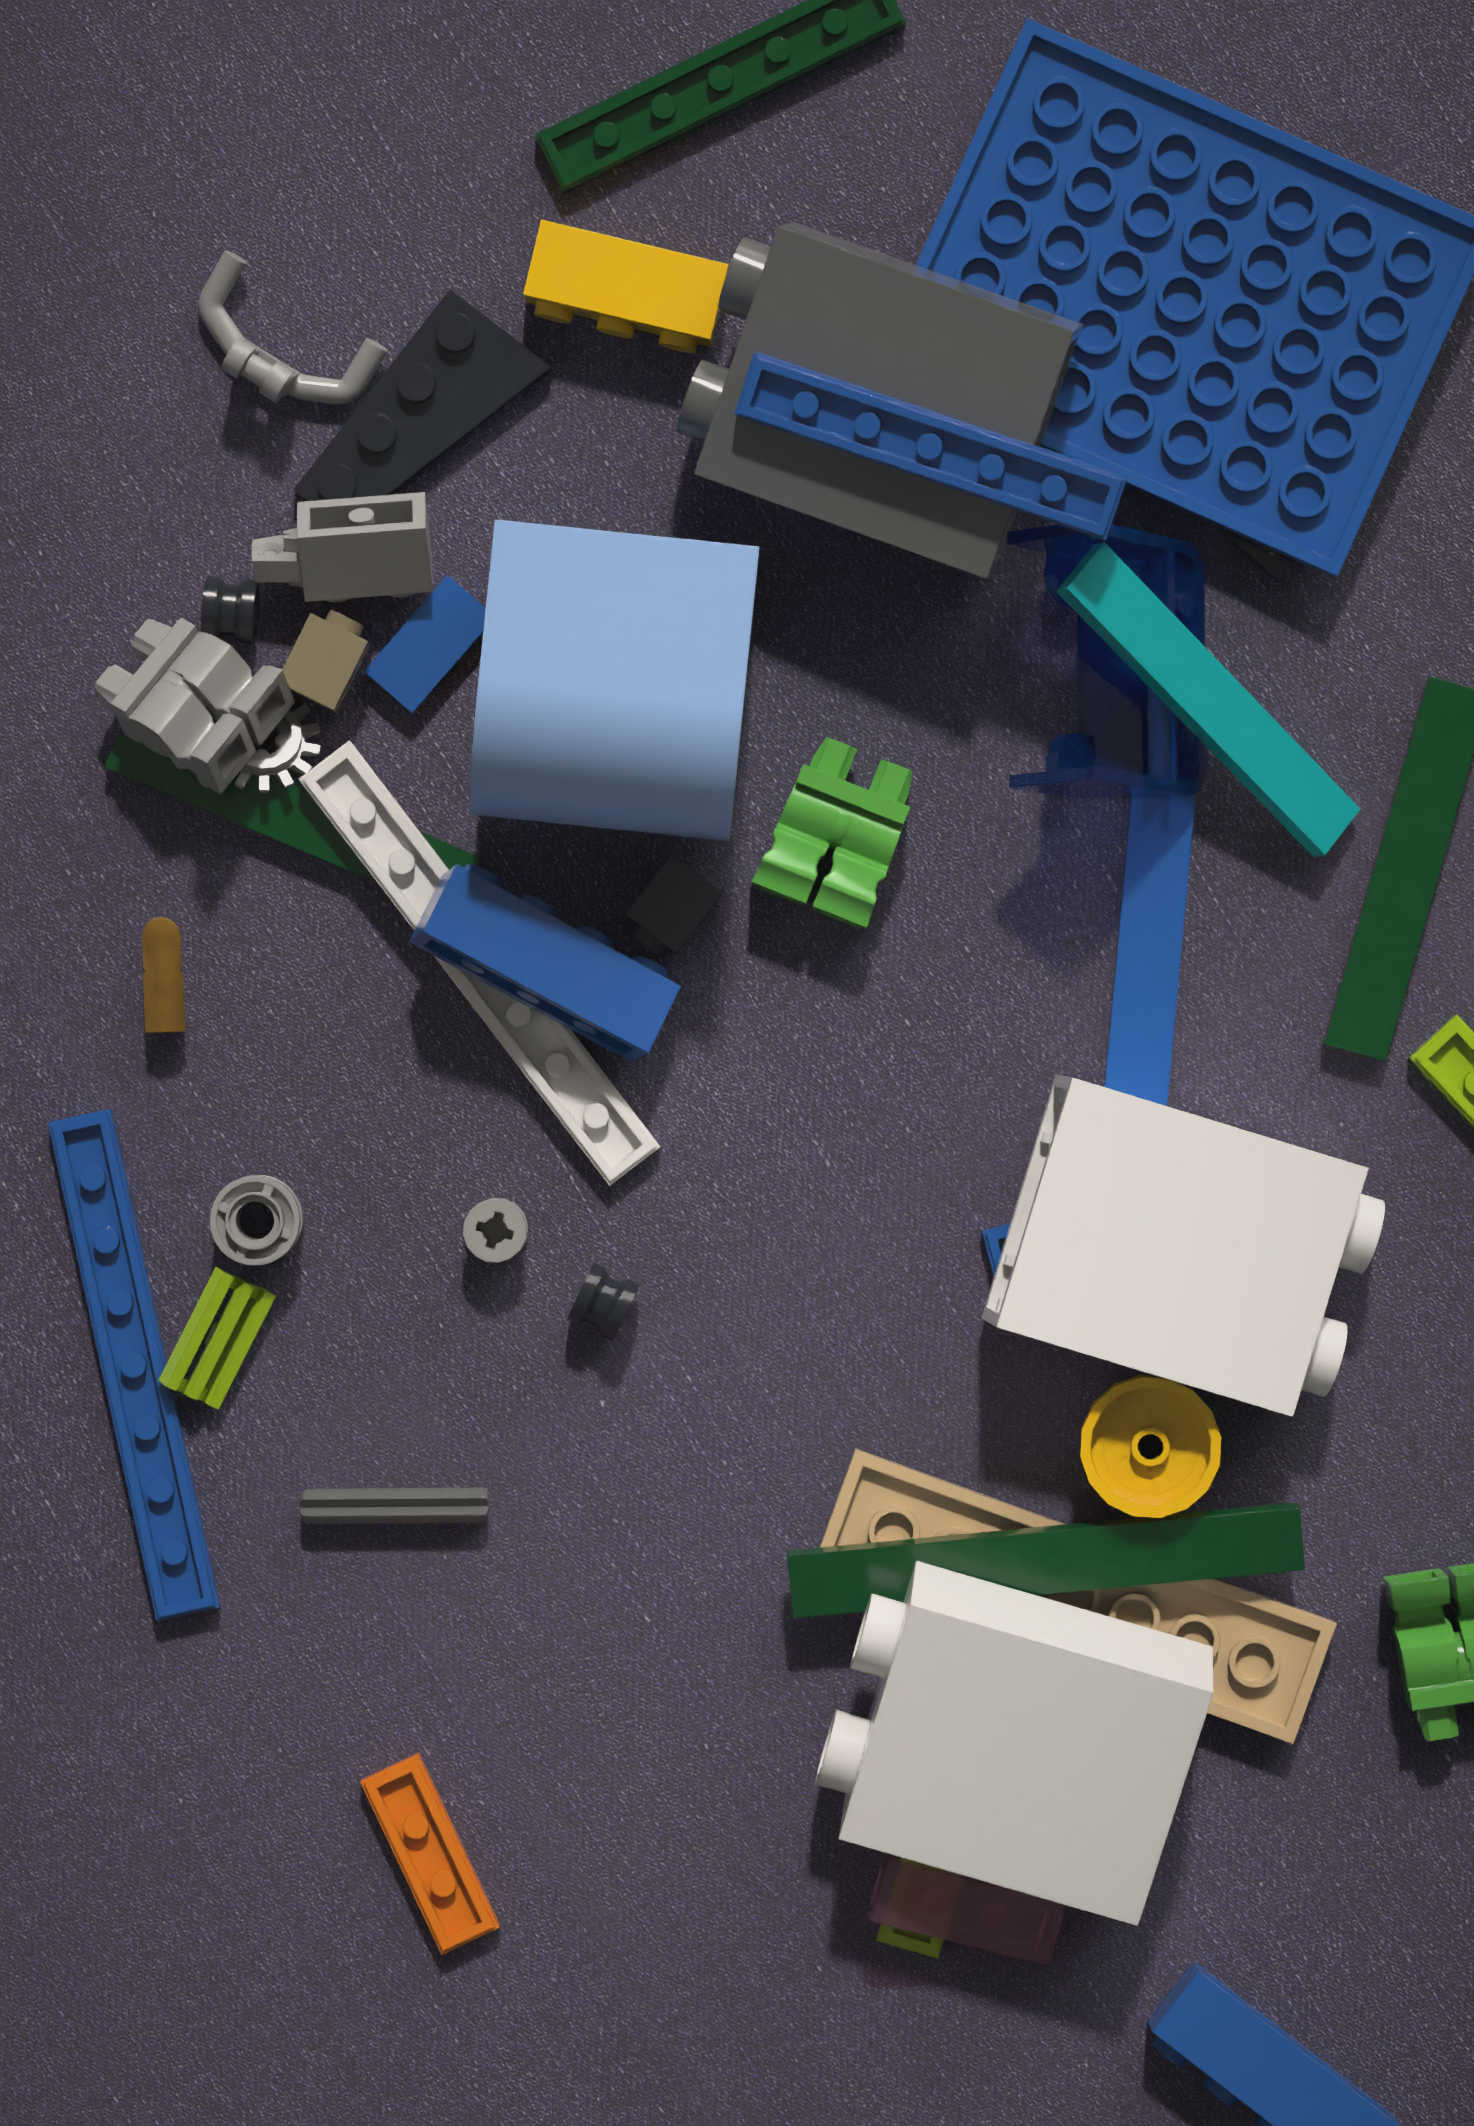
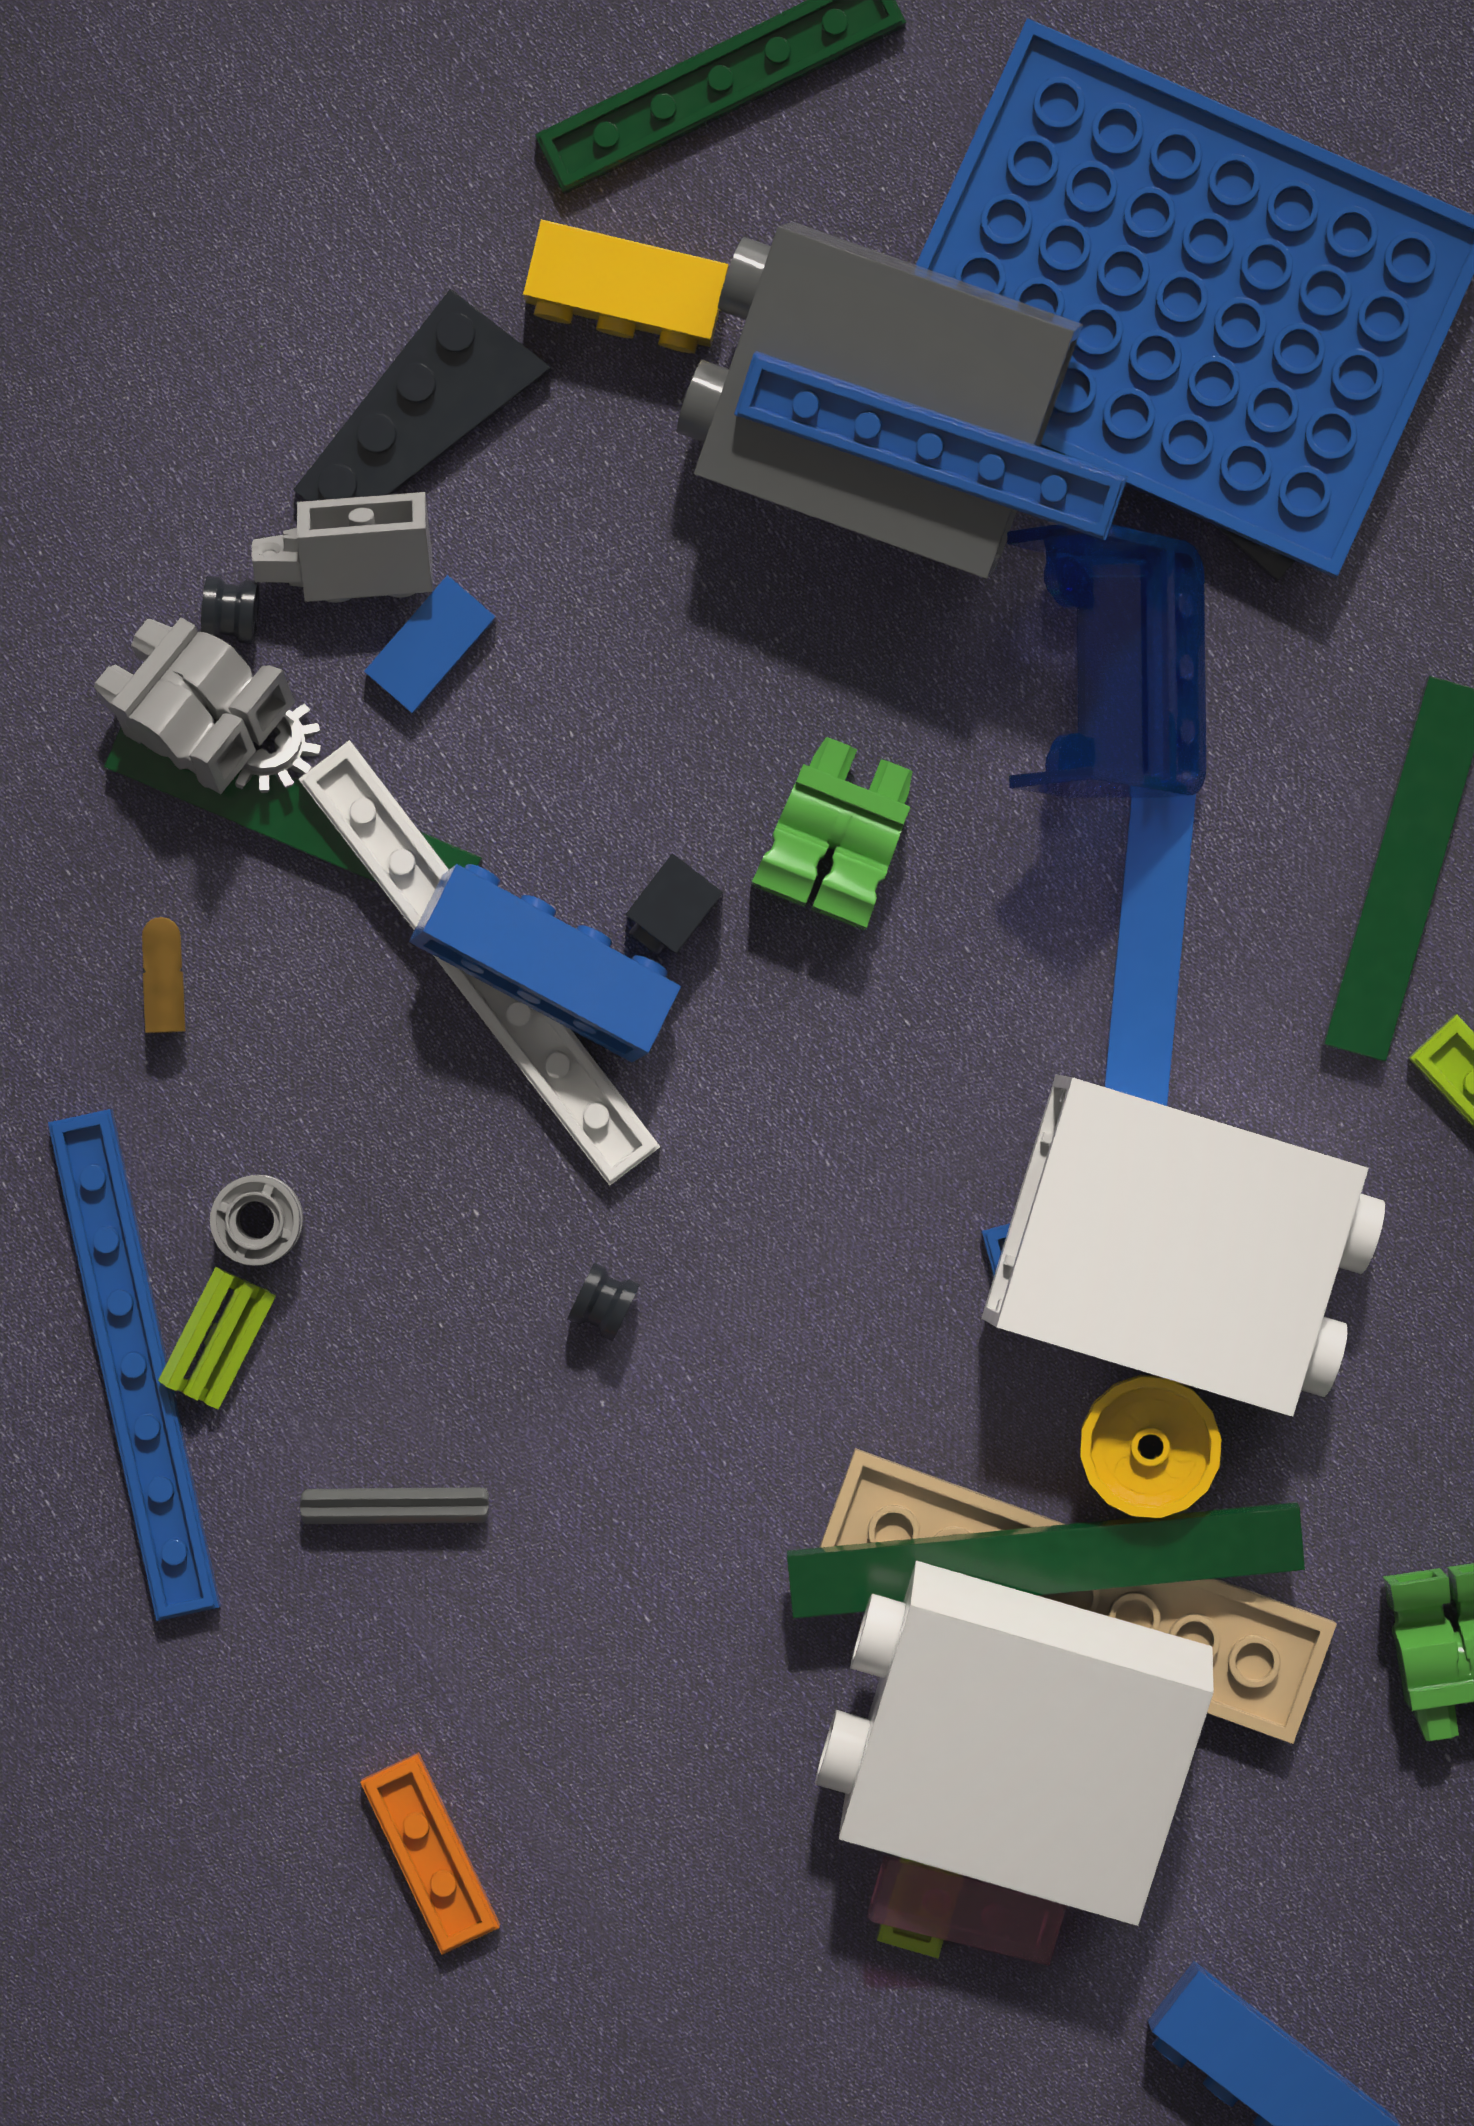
(262, 368): light grey piece -> none
(326, 659): dark tan brick -> none
(508, 1222): light grey wheel -> none
(612, 680): light blue brick -> none
(1208, 699): teal tile -> none

